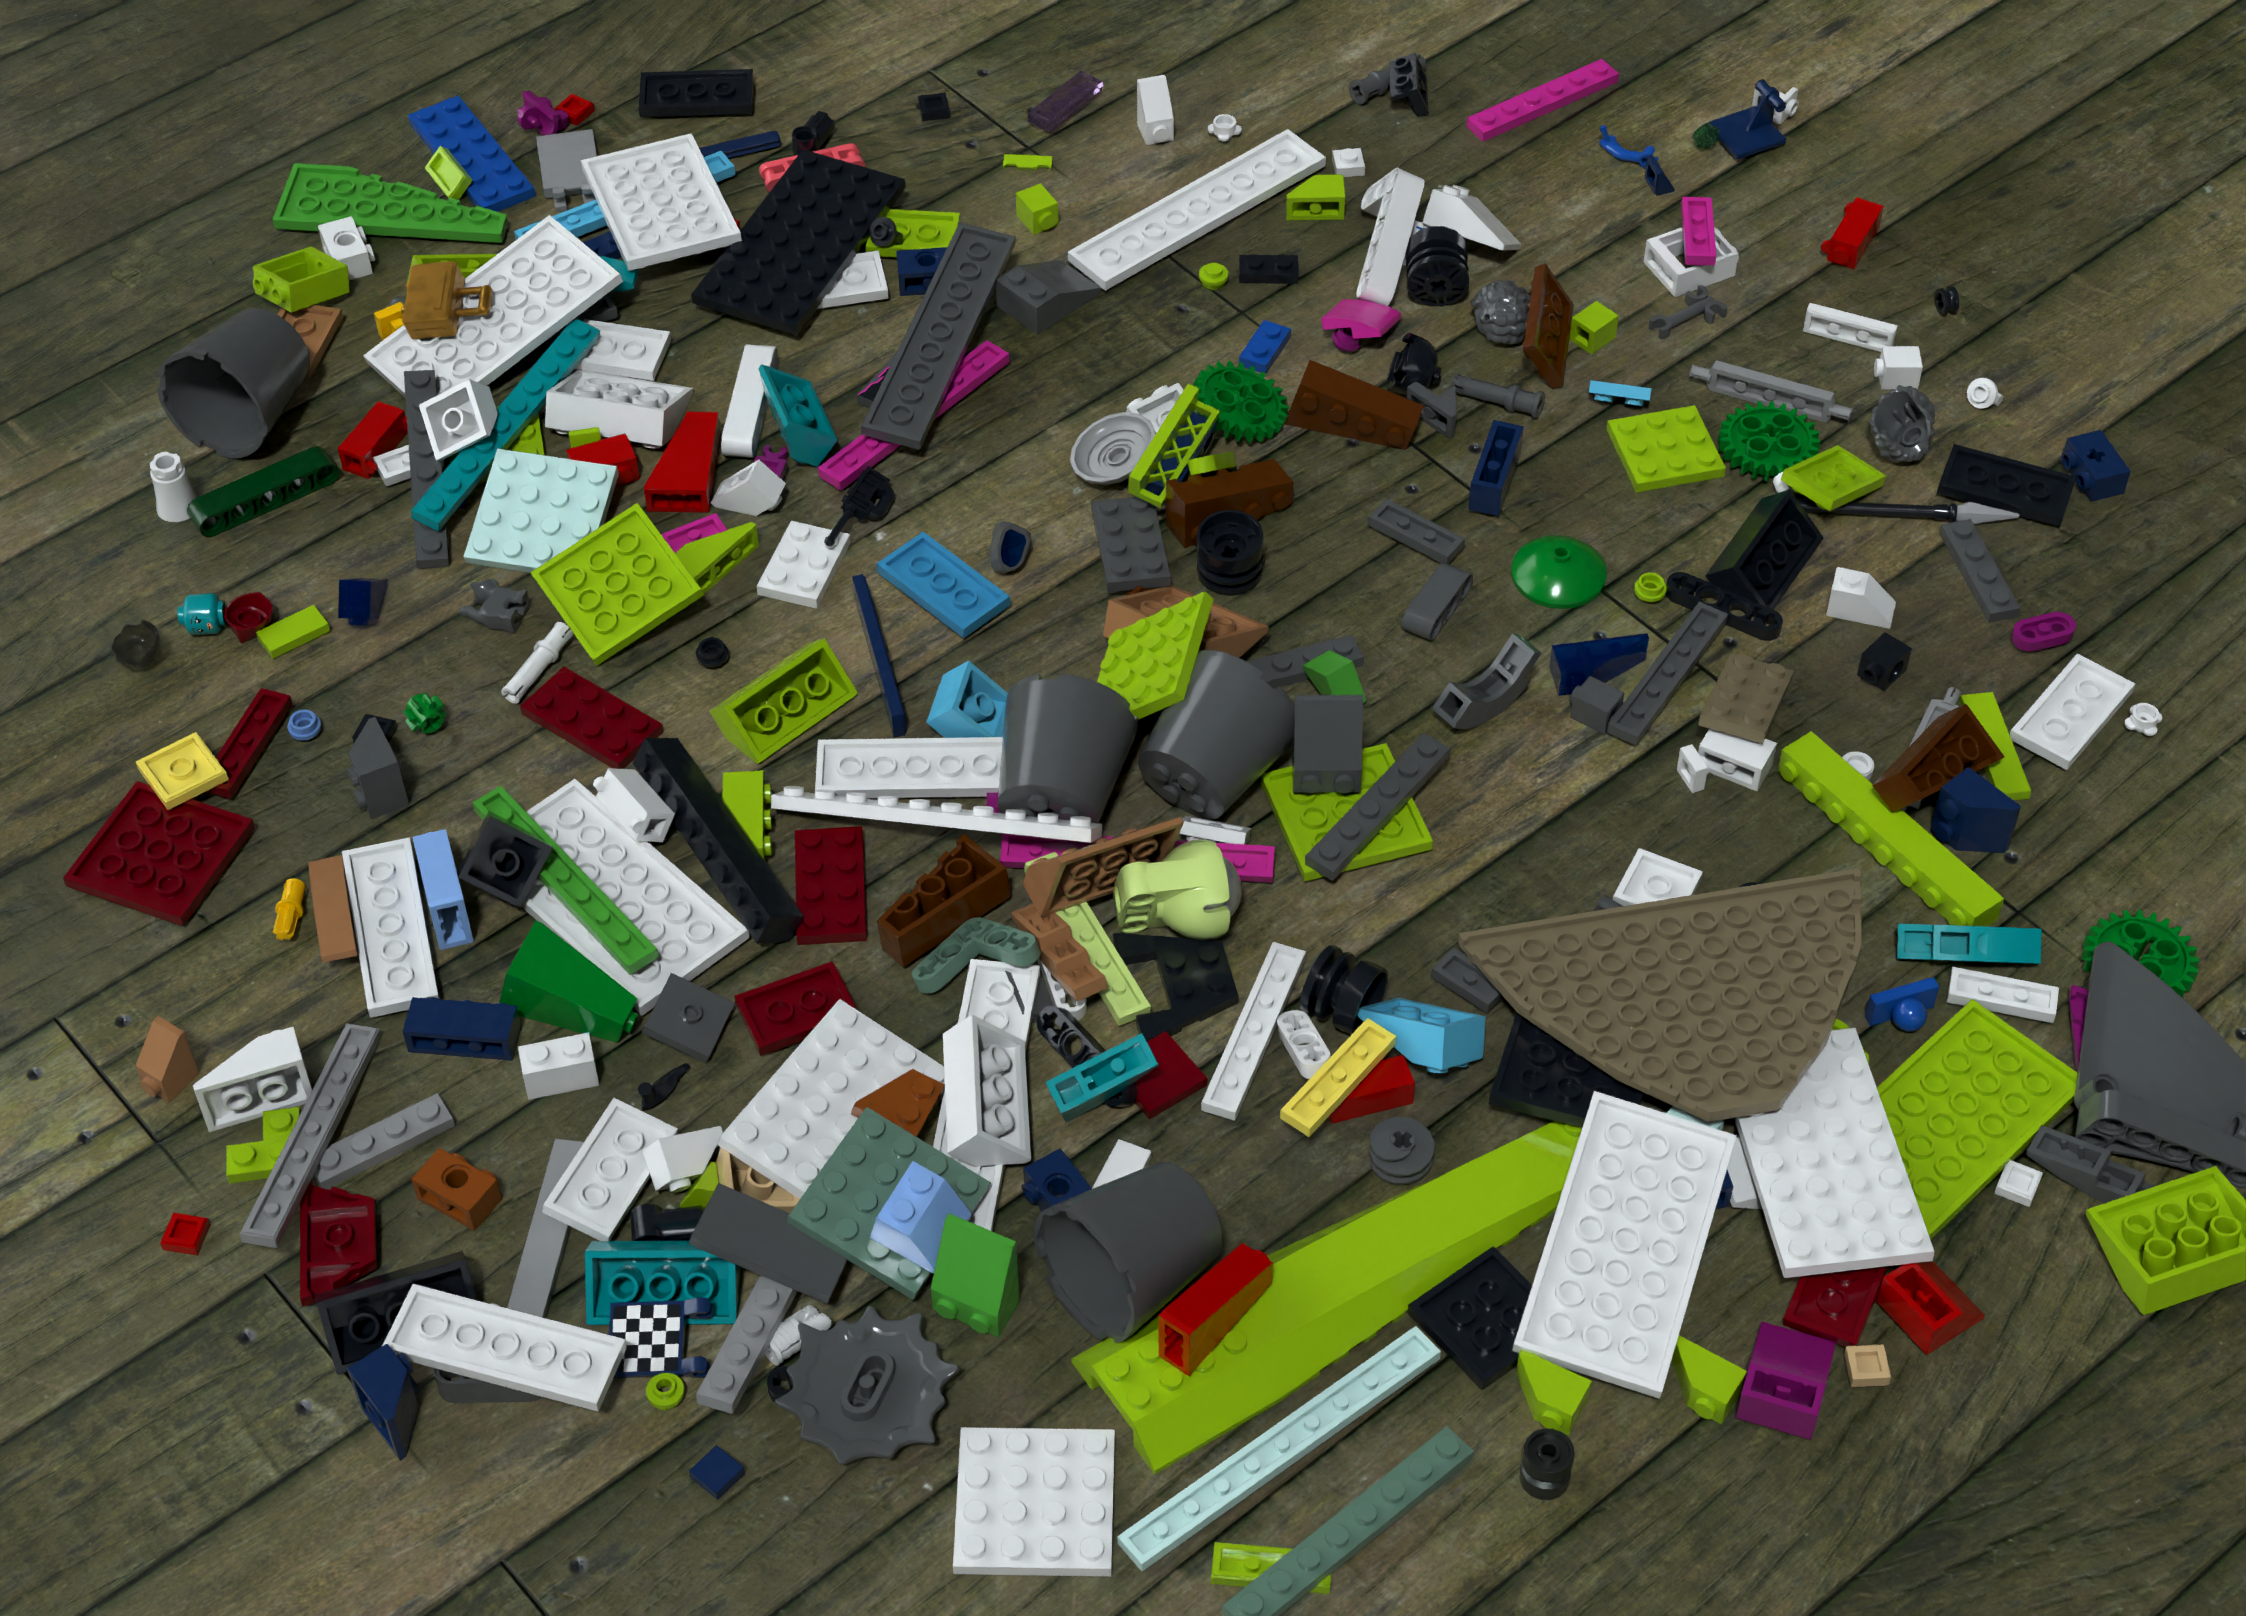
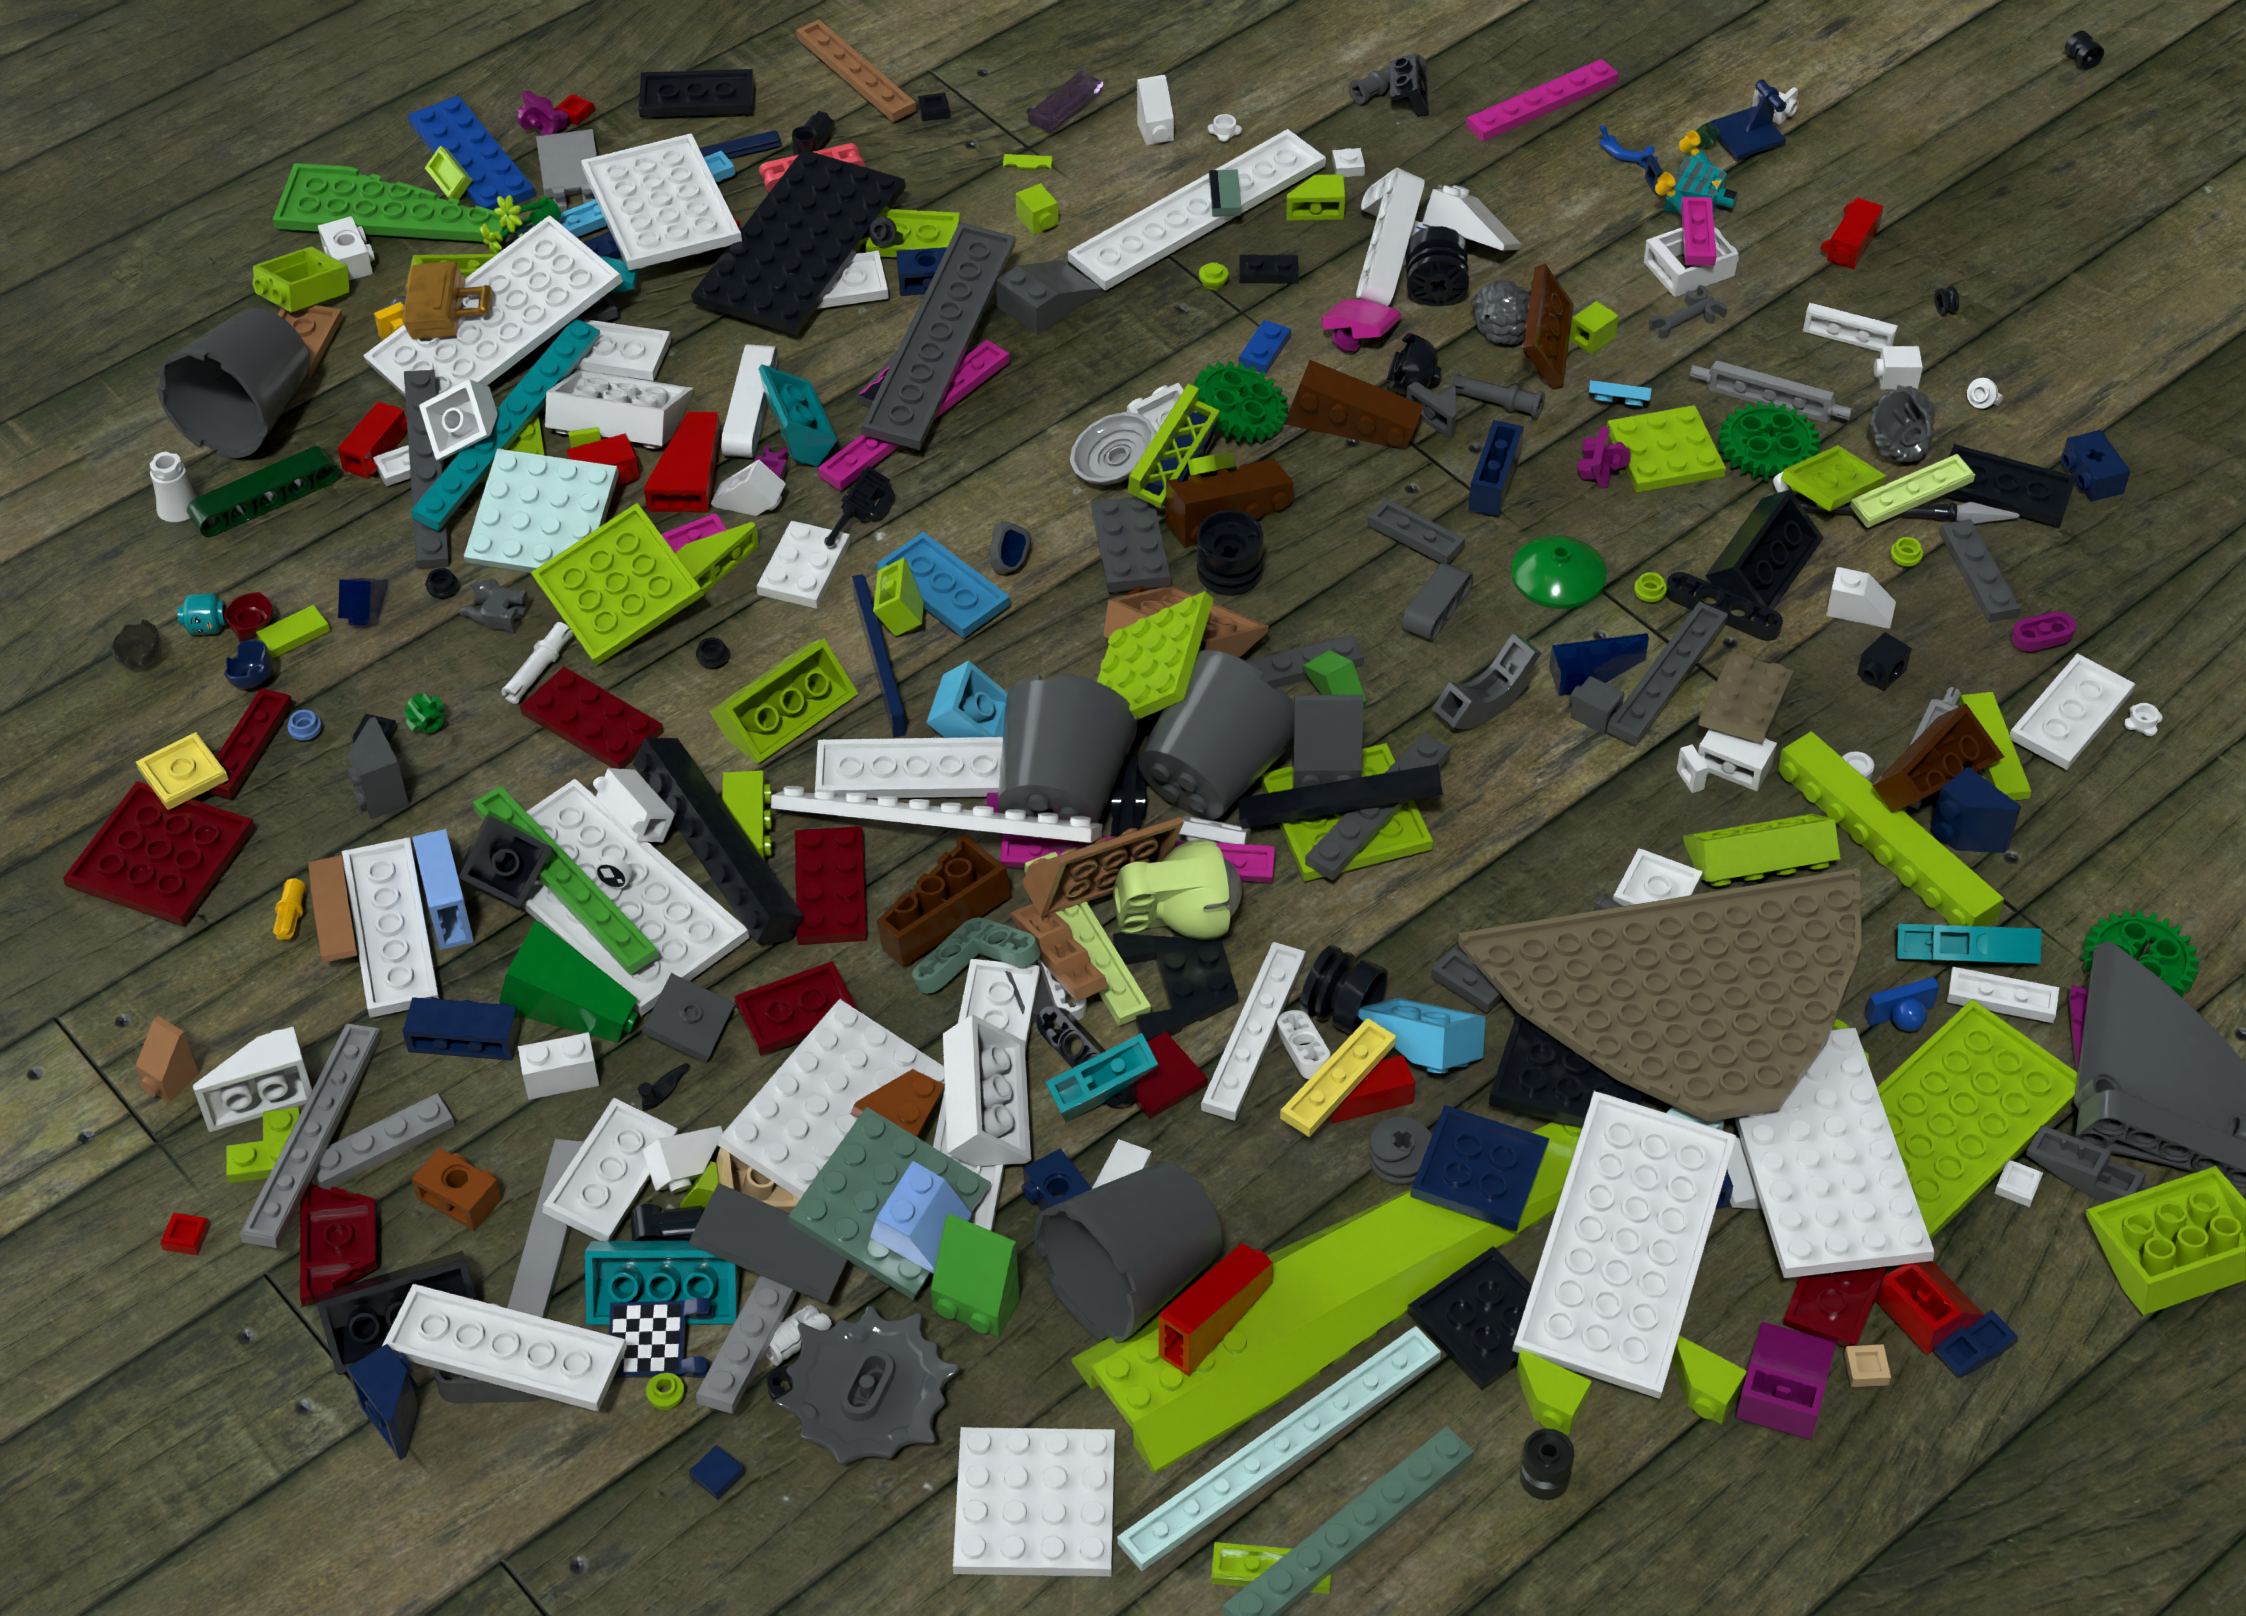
(250, 666): none -> dark blue hair
(441, 583): none -> black plate
(510, 213): none -> plant
(613, 871): none -> tile
(856, 70): none -> medium nougat plate
(898, 598): none -> lime slope
(1128, 798): none -> black piece
(1225, 192): none -> sand green tile
(1340, 796): none -> black tile
(1480, 1167): none -> dark blue plate
(1602, 457): none -> magenta hips
(1695, 179): none -> torso
(1763, 848): none -> lime slope
(1907, 552): none -> lime plate
(1912, 490): none -> yellowish green tile
(1977, 1345): none -> dark blue slope
(2084, 50): none -> black wheel

